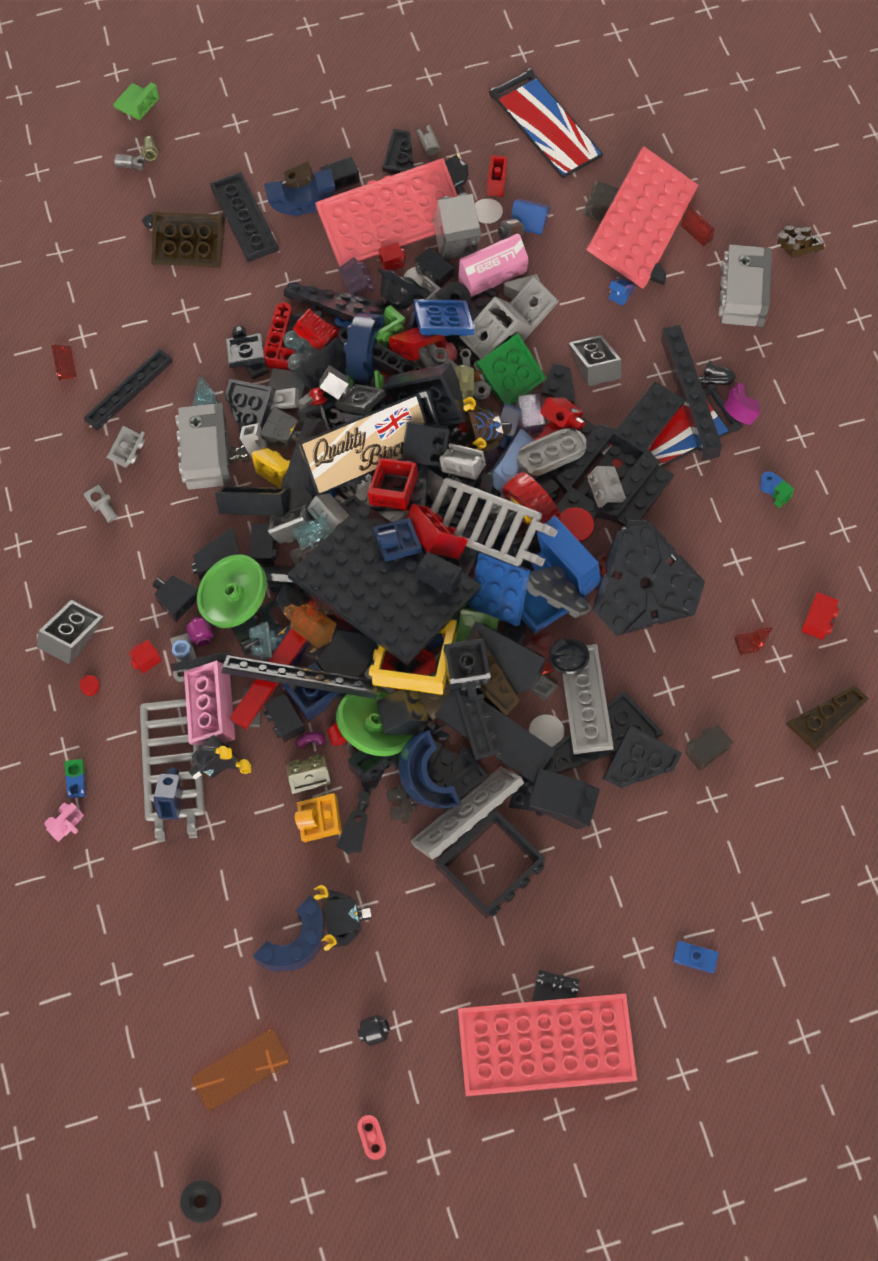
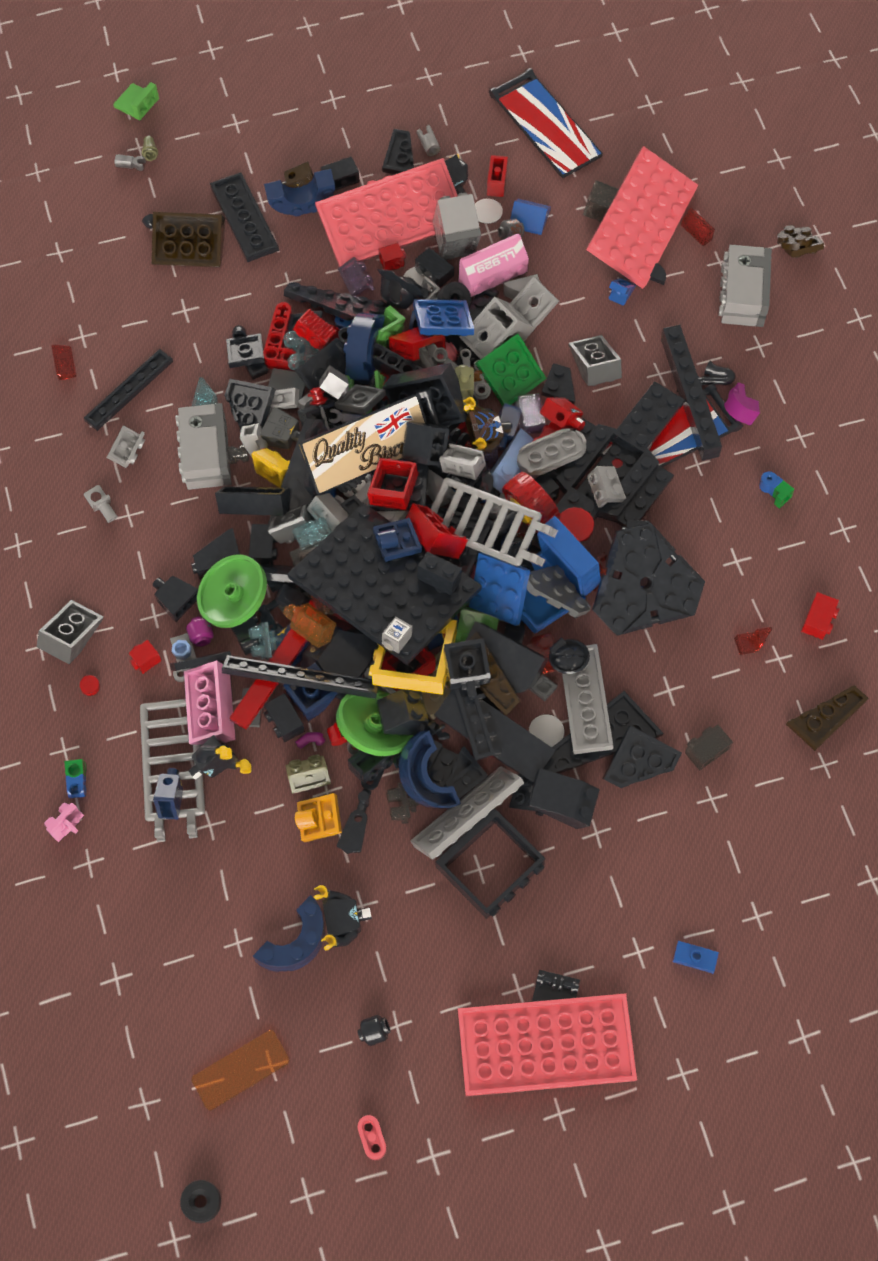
(396, 635): none -> light grey brick

